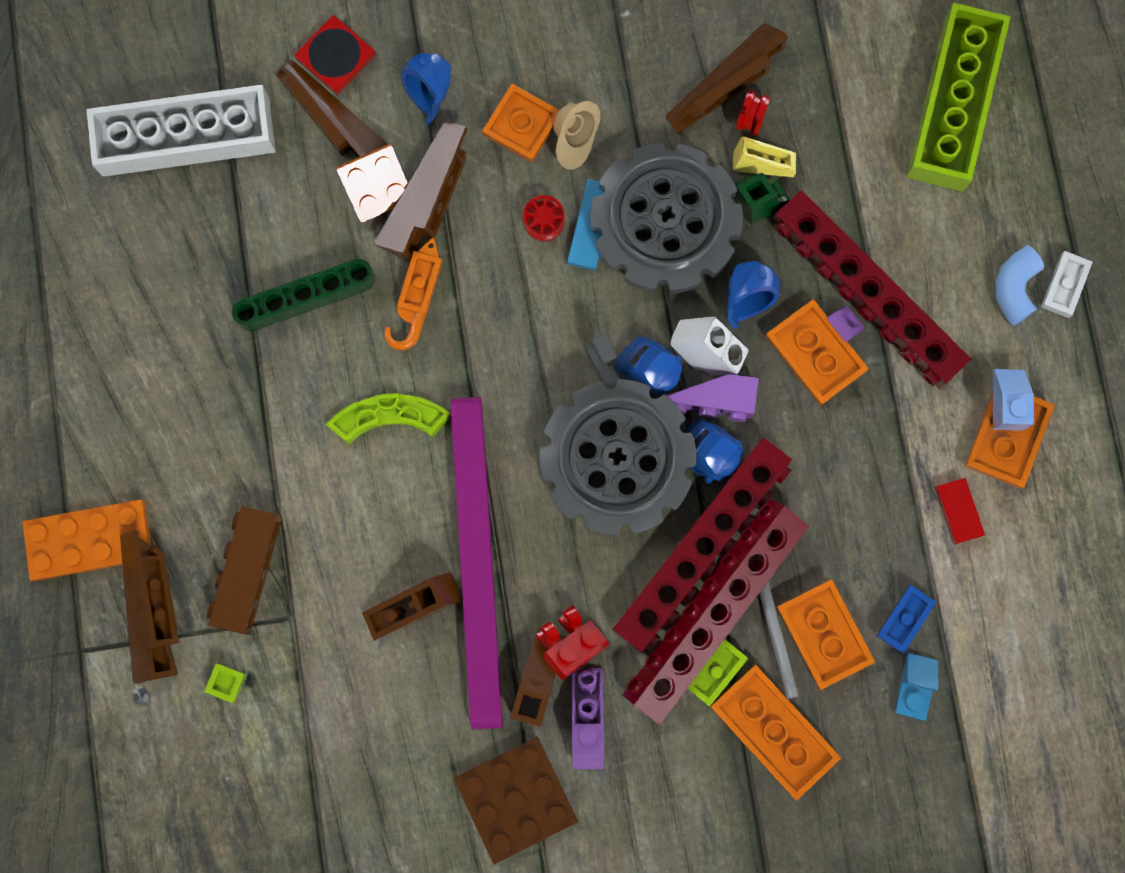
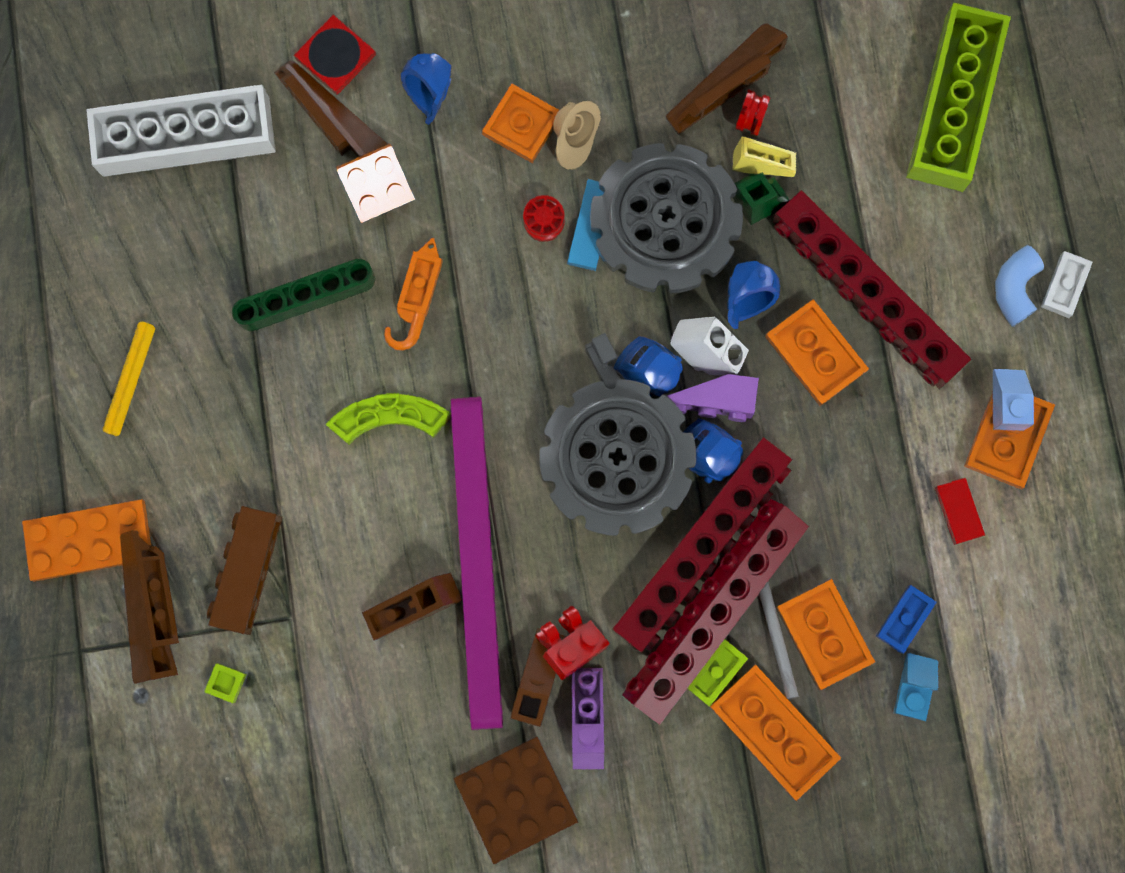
(128, 379): none -> yellow axle
(426, 195): wedge -> none
(846, 323): medium lavender tile -> none

